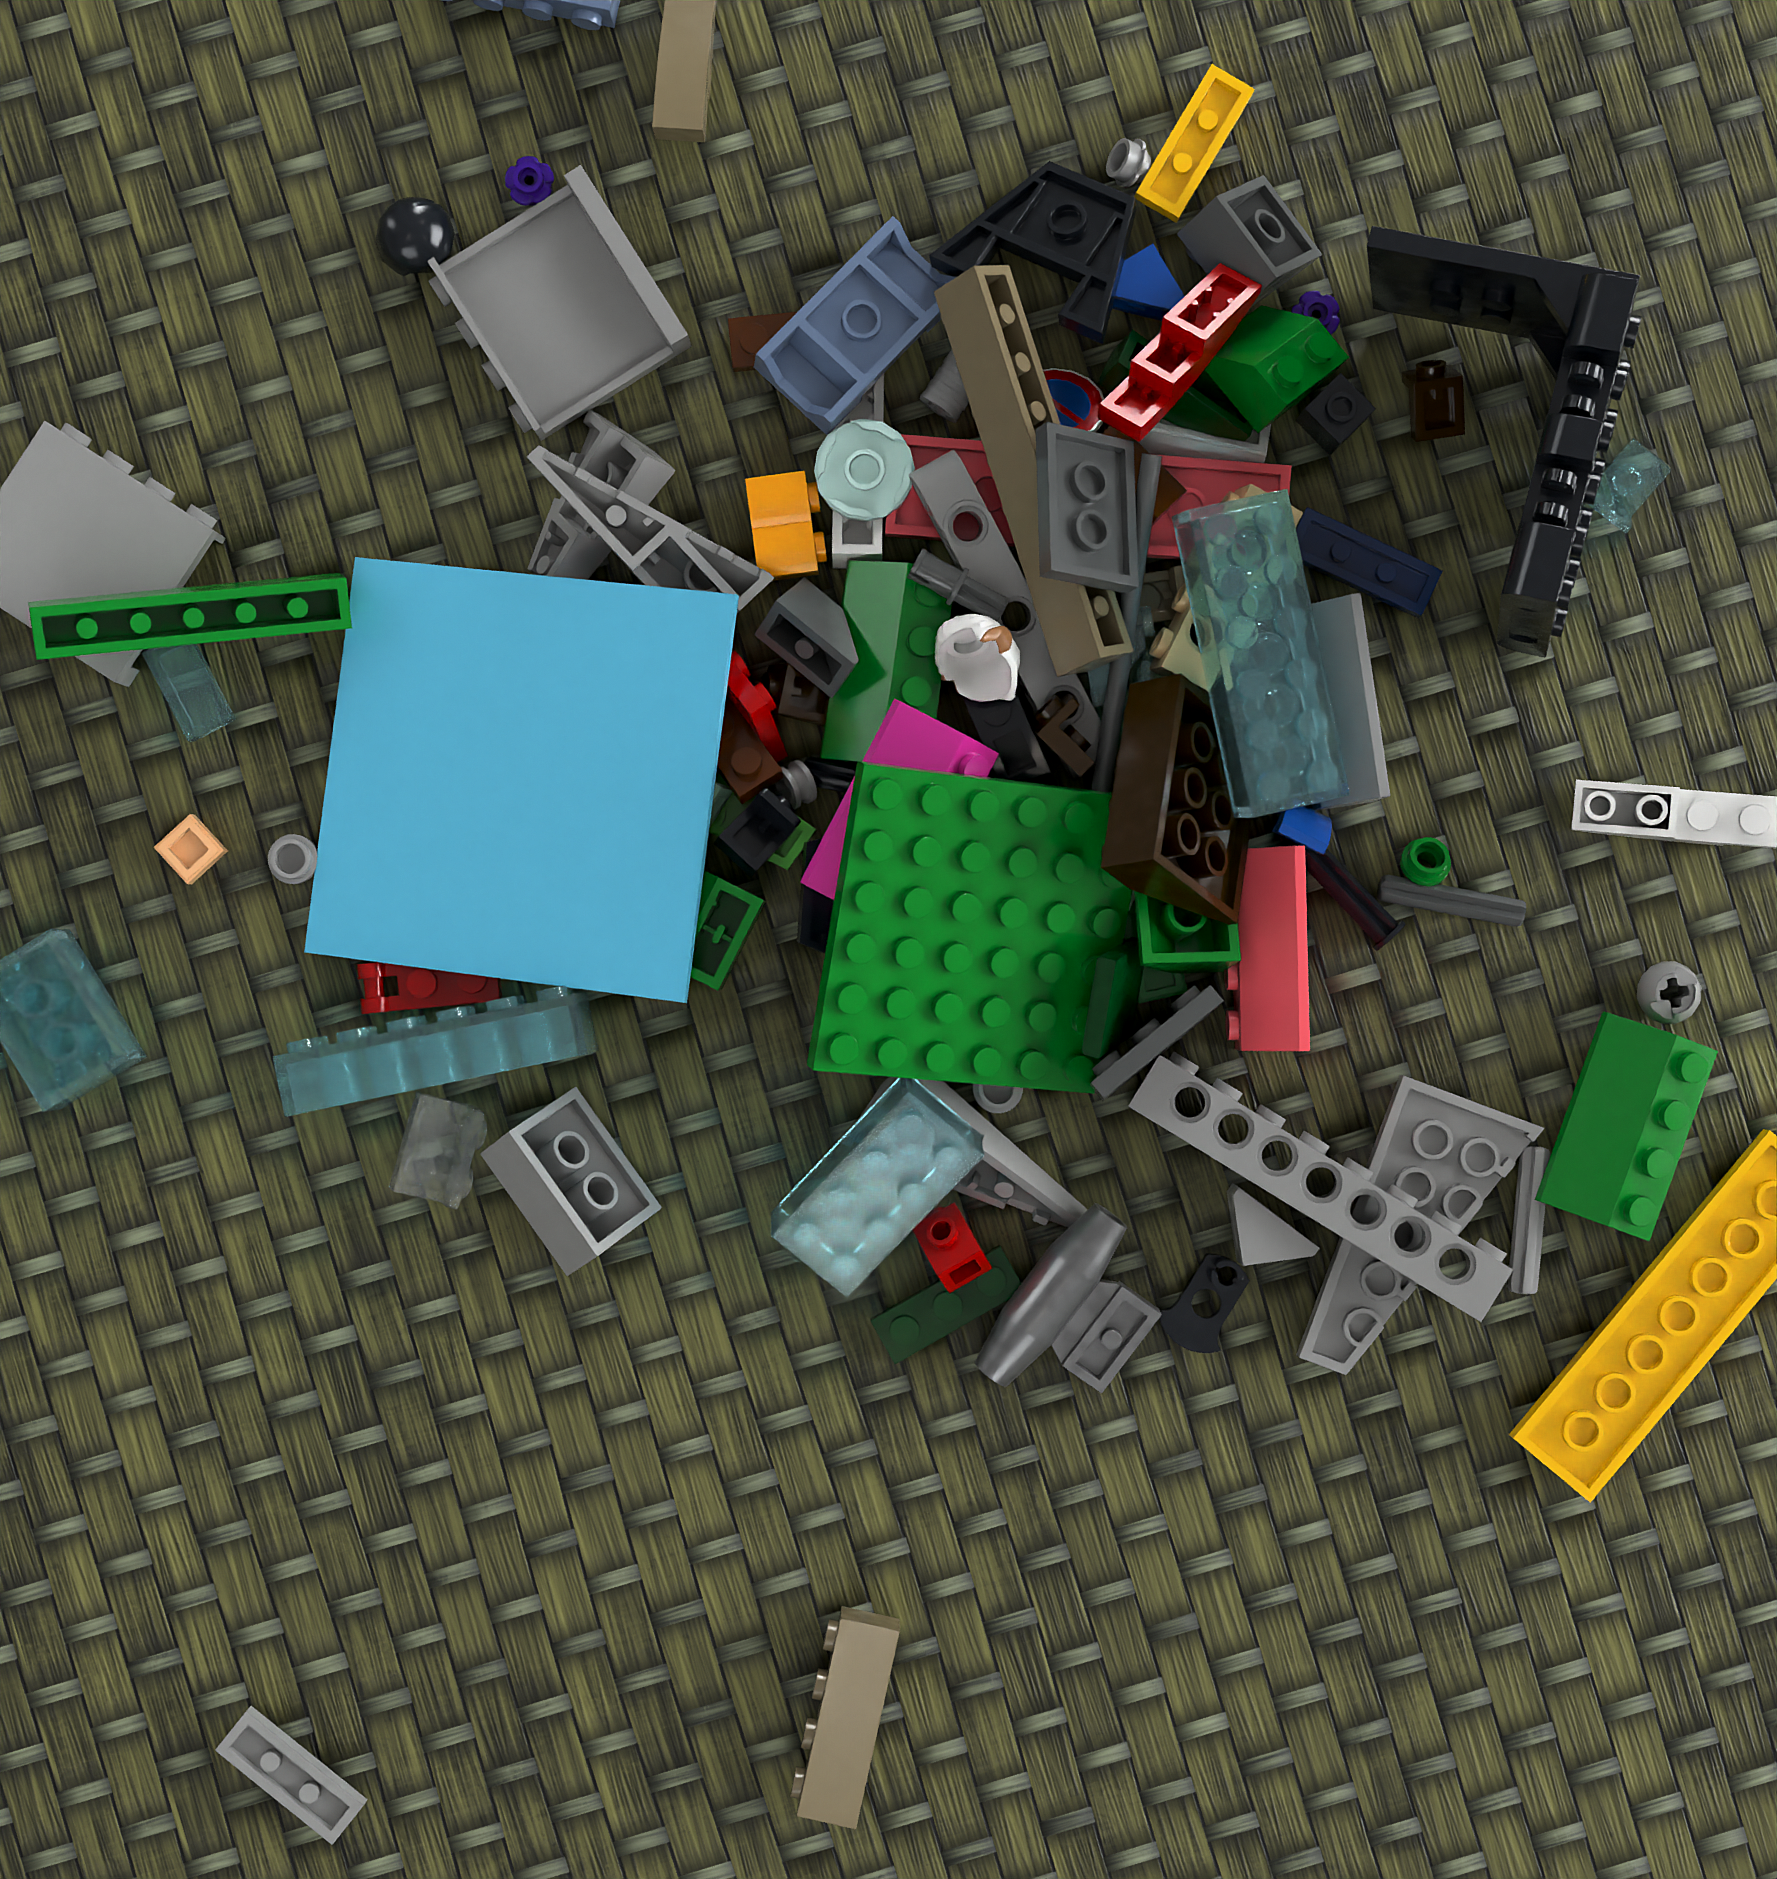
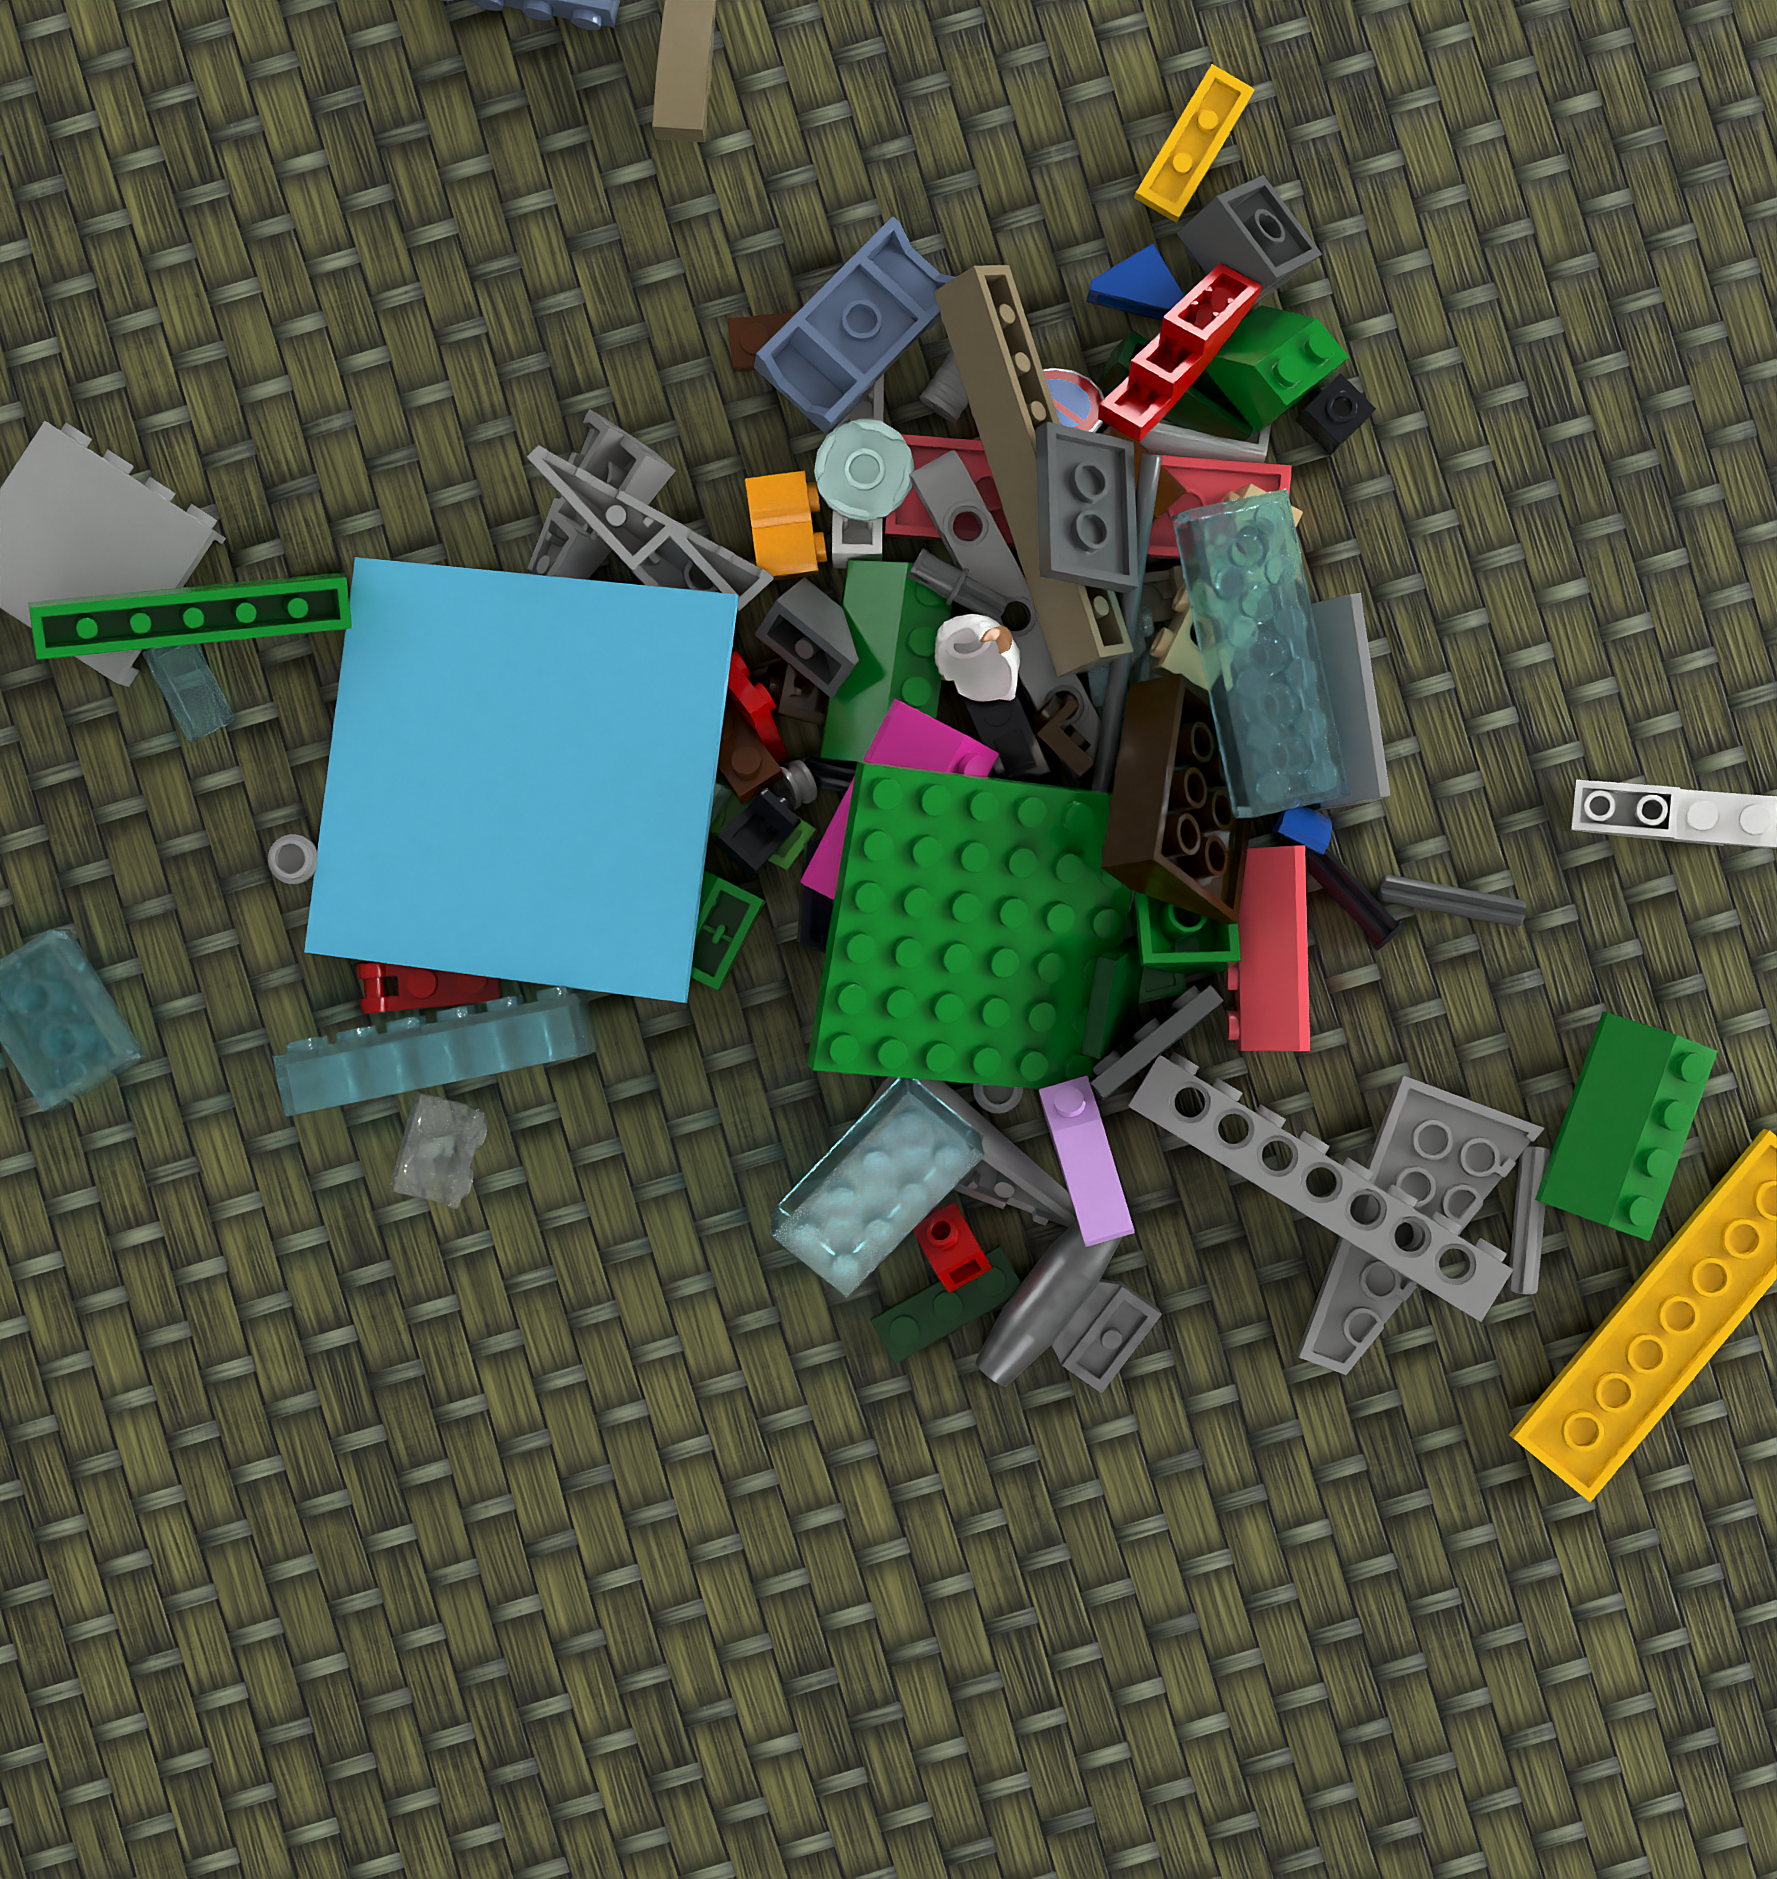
(190, 849): light nougat tile -> none
(291, 1775): light grey plate -> none
(412, 234): black hair -> none
(534, 193): dark purple plate -> none
(560, 307): light grey panel -> none
(571, 1181): light grey slope -> none
(847, 1717): dark tan brick -> none
(1062, 226): black wing -> none
(1086, 1161): none -> lavender slope
(1128, 162): light grey plate -> none
(1193, 1330): black piece -> none
(1261, 1234): light grey slope -> none
(1325, 305): dark purple plate -> none
(1365, 563): dark blue plate -> none
(1431, 851): green plate -> none
(1435, 400): dark brown bracket -> none
(1579, 326): black bracket -> none
(1628, 483): clear light blue bracket -> none
(1680, 1005): light grey piece -> none

